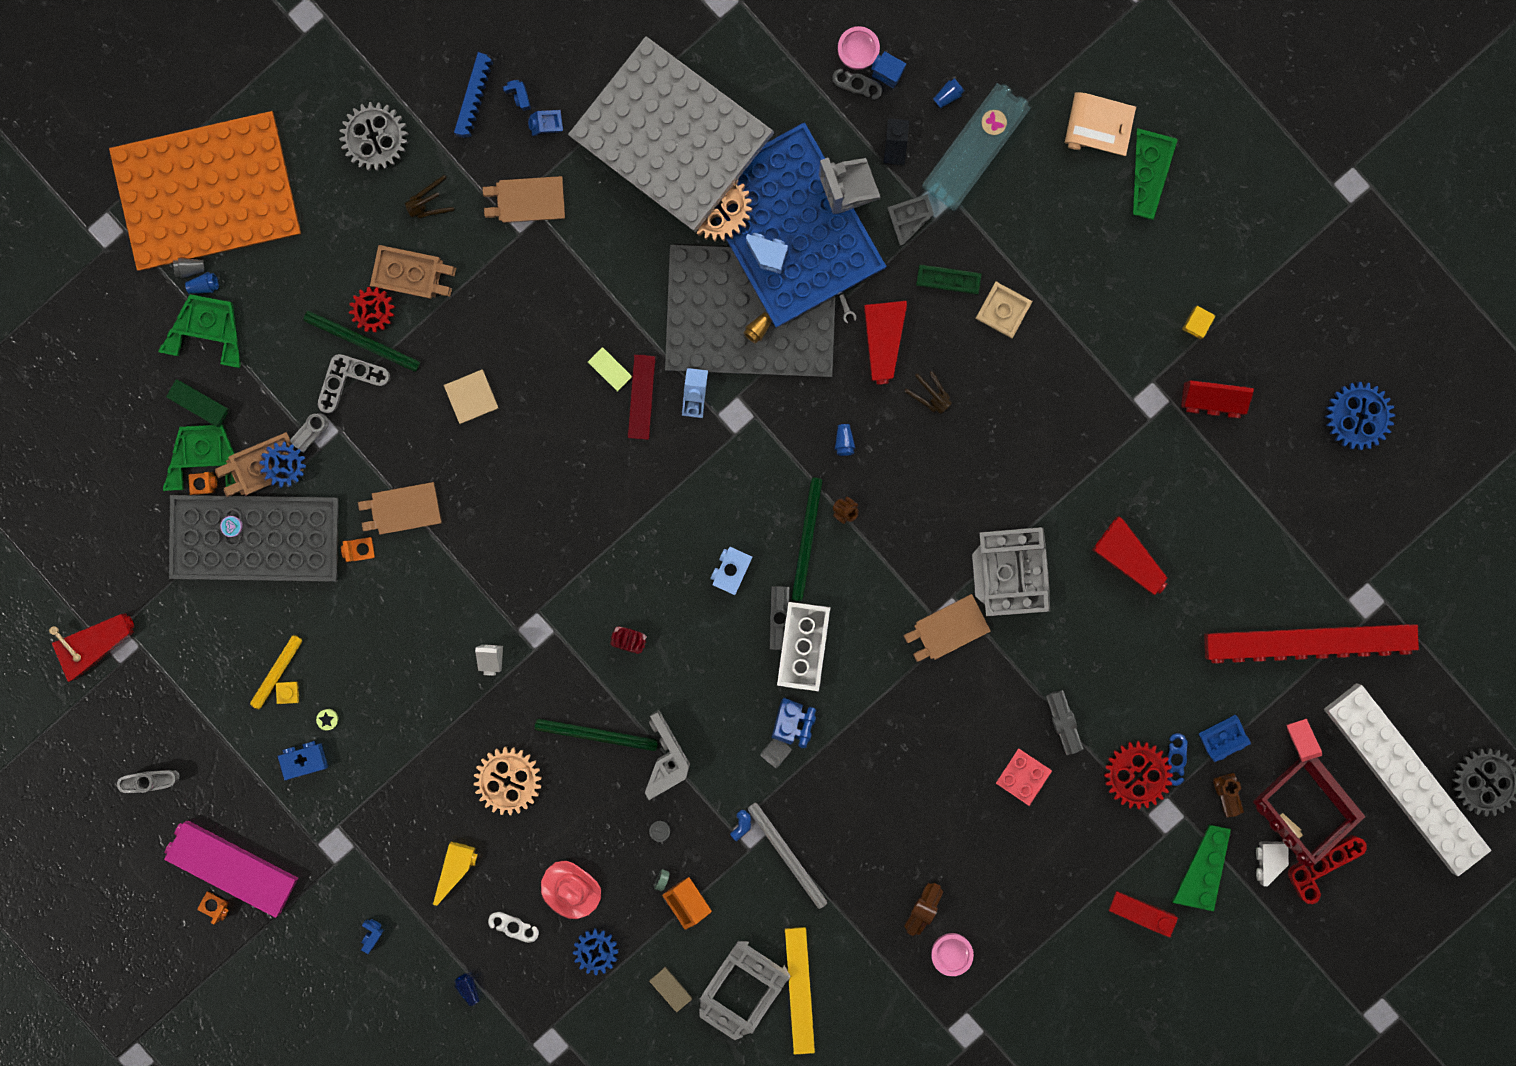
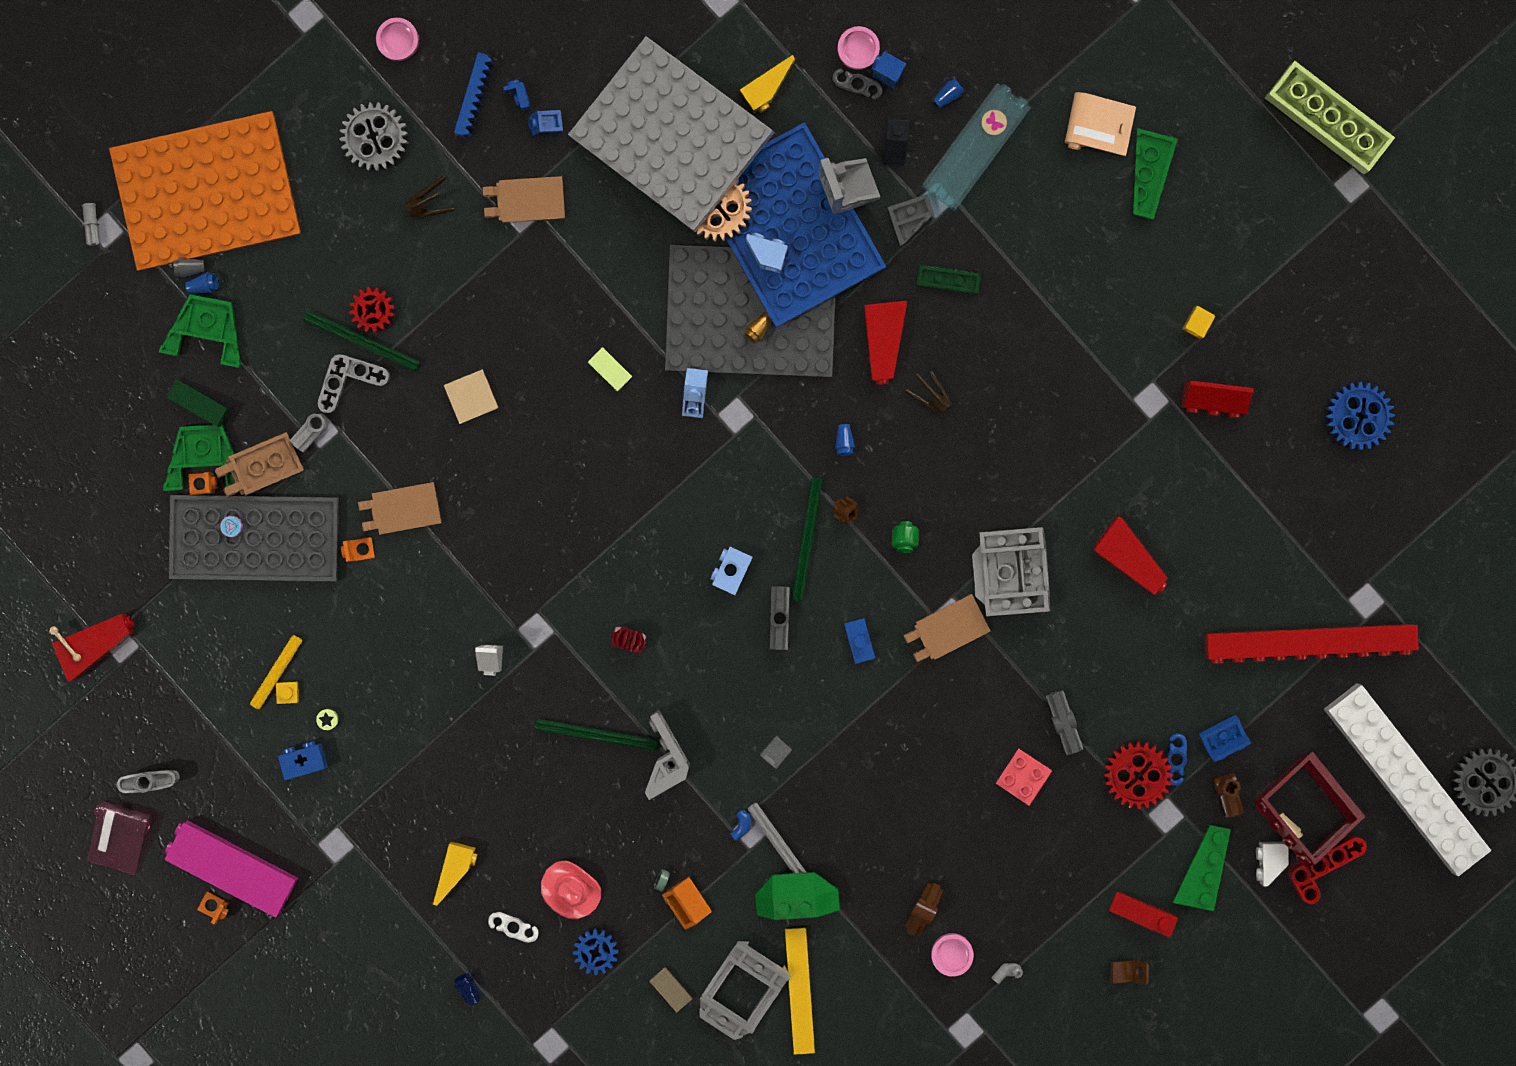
(90, 224): none -> light grey axle
(118, 837): none -> clear pink door
(275, 458): blue gear -> none
(371, 939): blue bracket -> none
(397, 39): none -> bright pink piece
(410, 272): medium nougat tile -> none
(515, 763): light nougat gear -> none
(641, 397): dark red tile -> none
(659, 831): dark grey piece -> none
(764, 88): none -> yellow slope
(787, 722): plate -> none
(796, 897): none -> green wedge
(803, 646): white slope -> none
(846, 309): light grey hand -> none
(859, 640): none -> blue tile
(905, 537): none -> green head
(1003, 310): tan tile -> none
(1007, 969): none -> light grey arm
(1128, 971): none -> reddish brown bracket
(1304, 740): coral tile -> none
(1329, 117): none -> yellowish green brick

